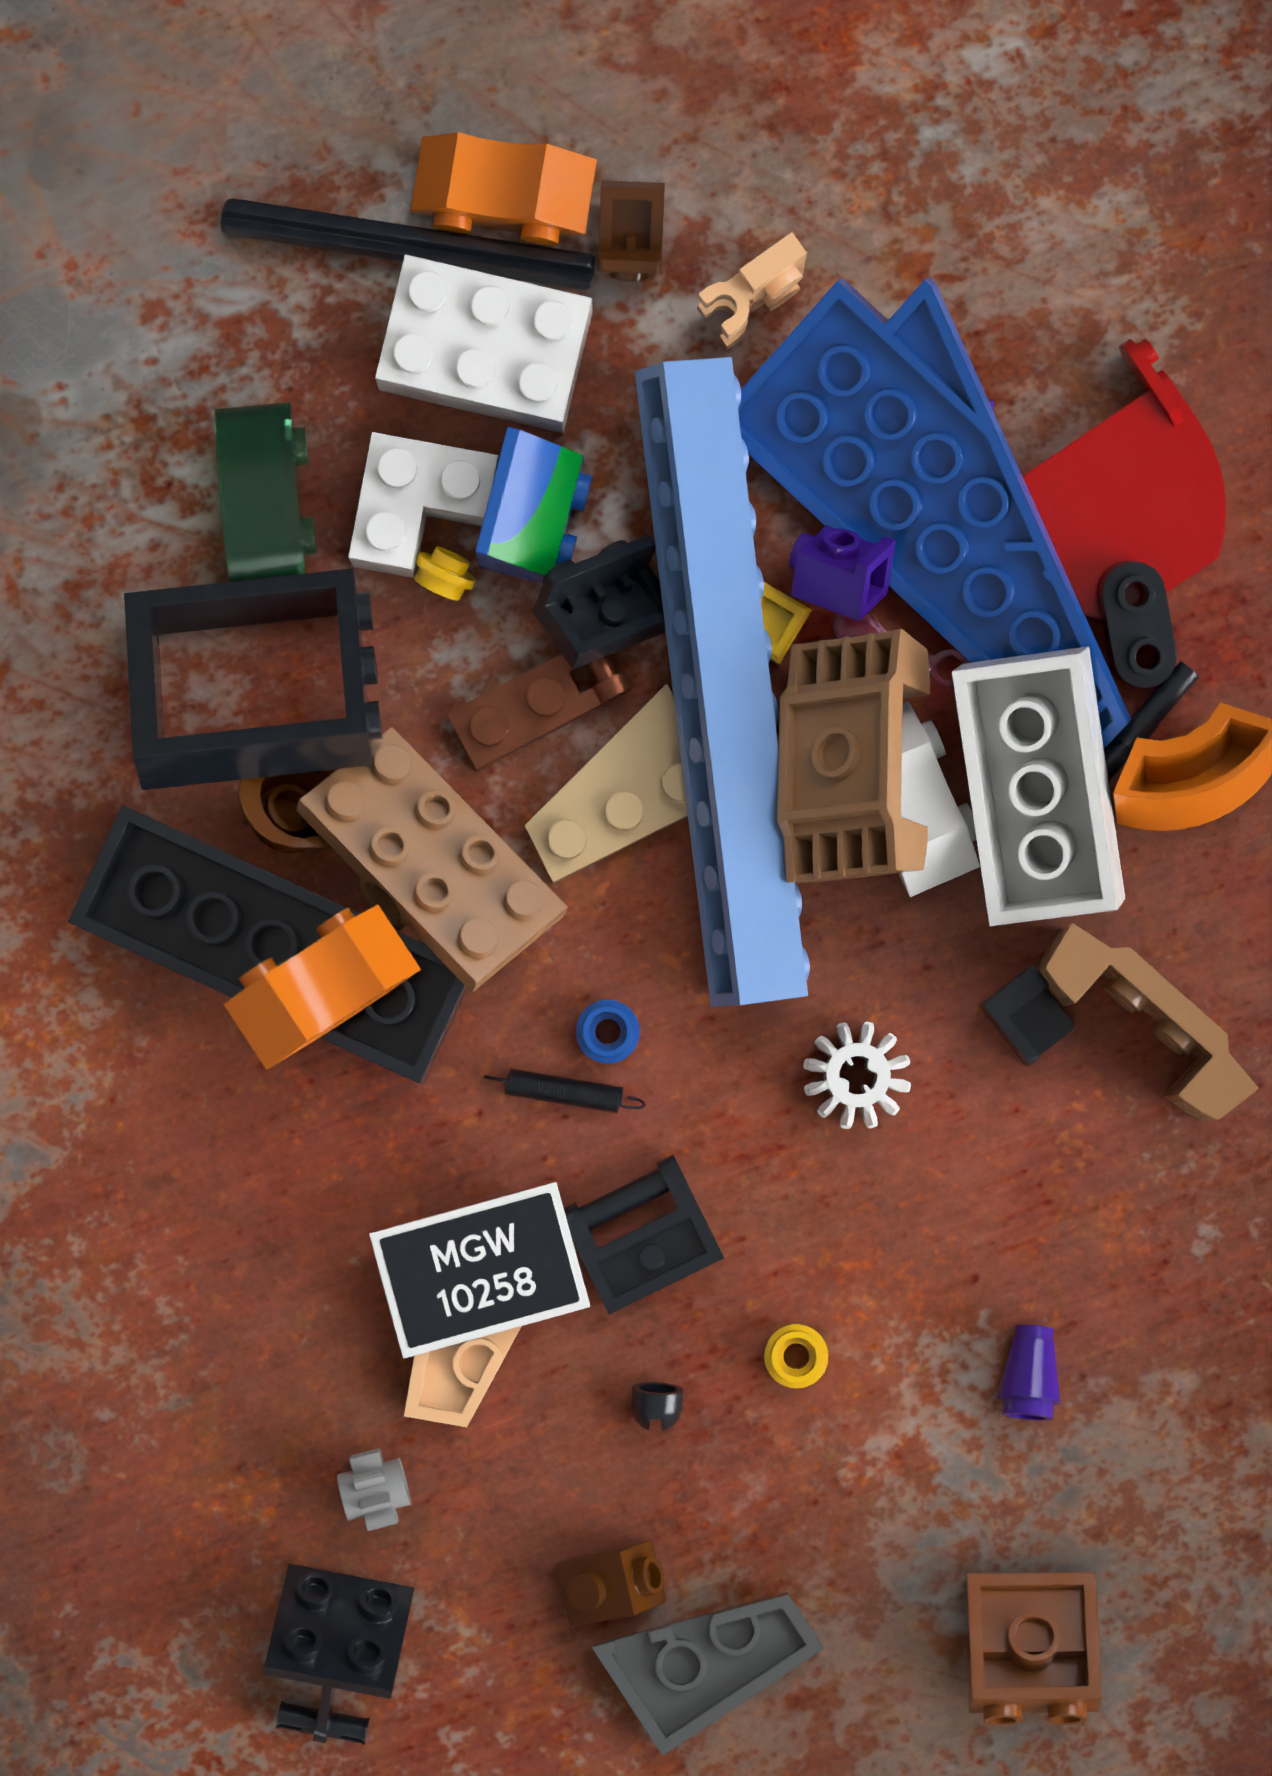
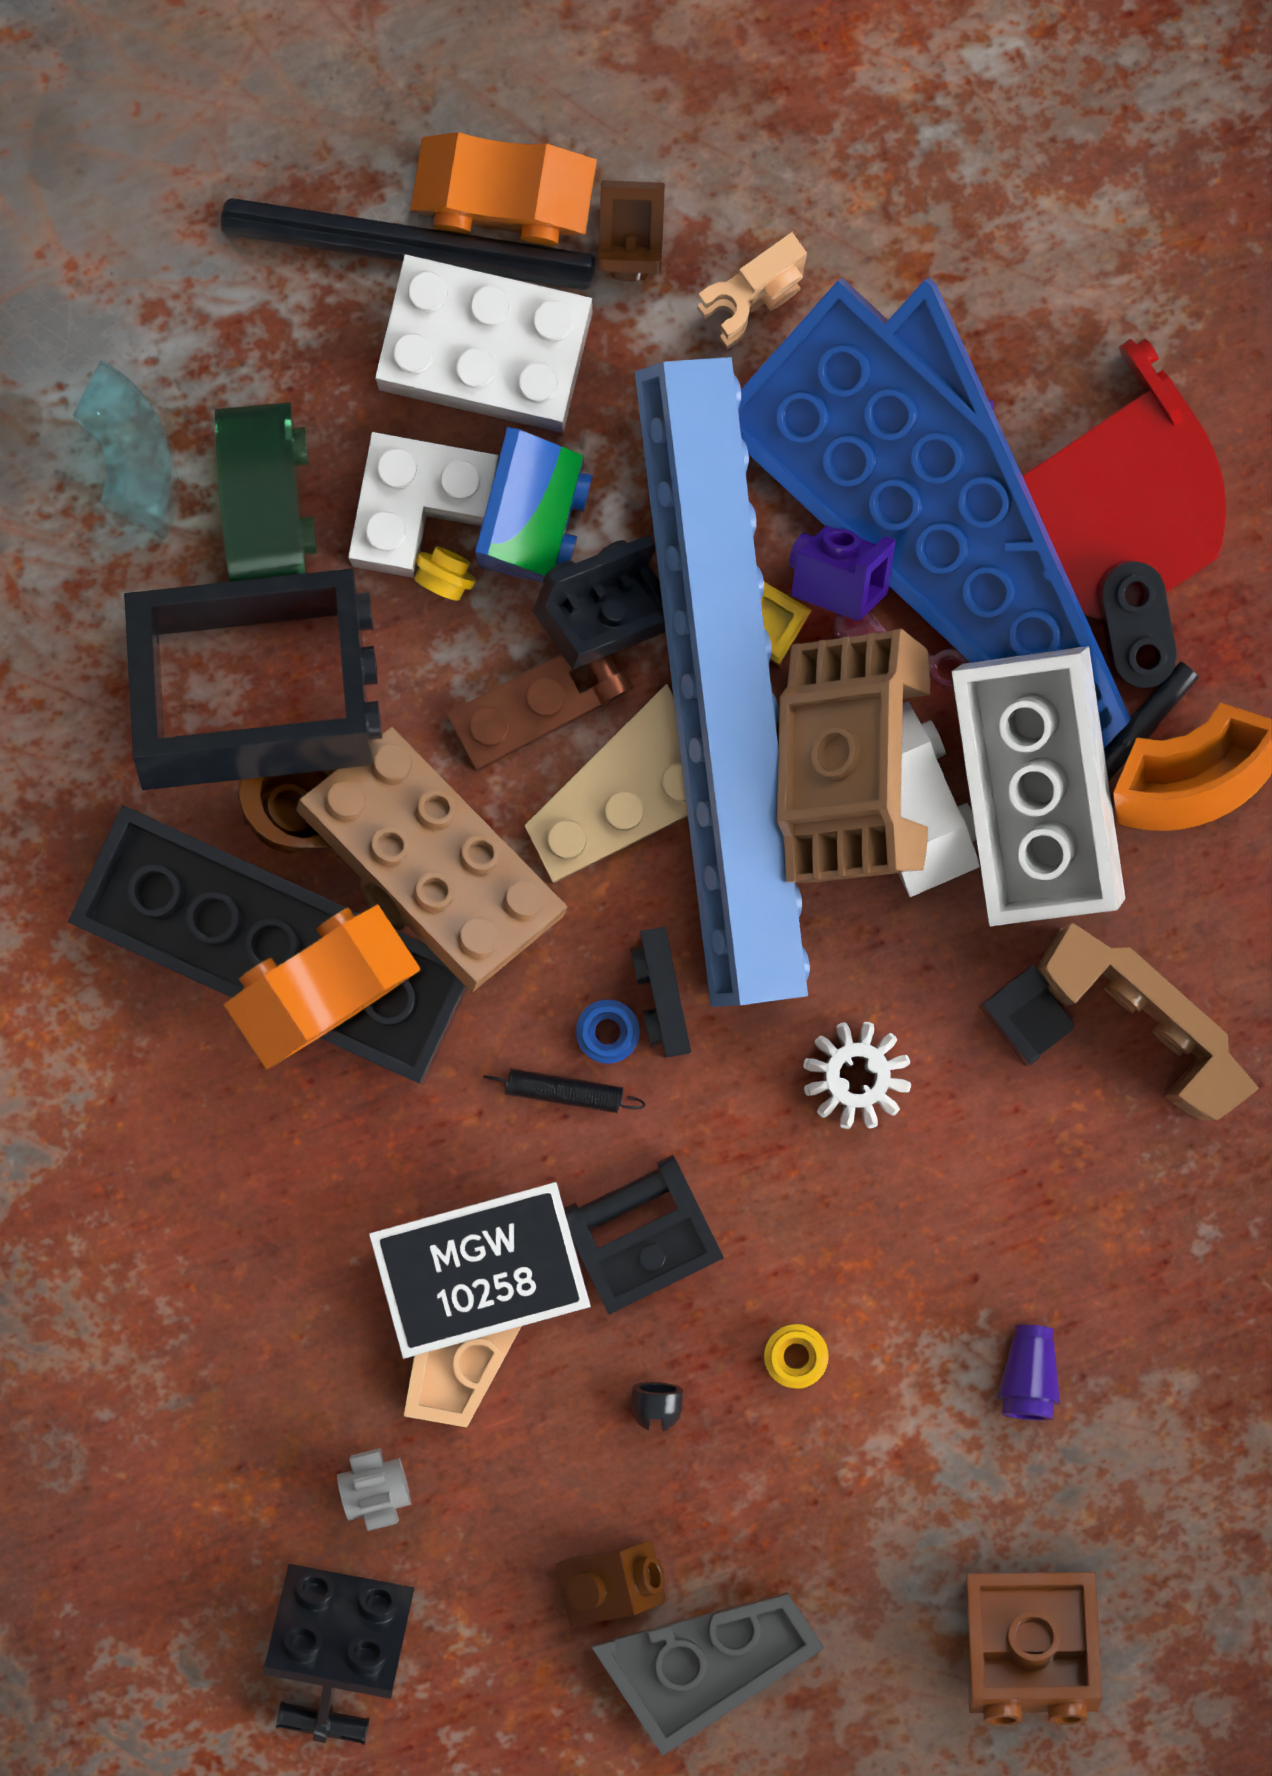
(136, 451): none -> clear light blue brick
(655, 966): none -> black plate

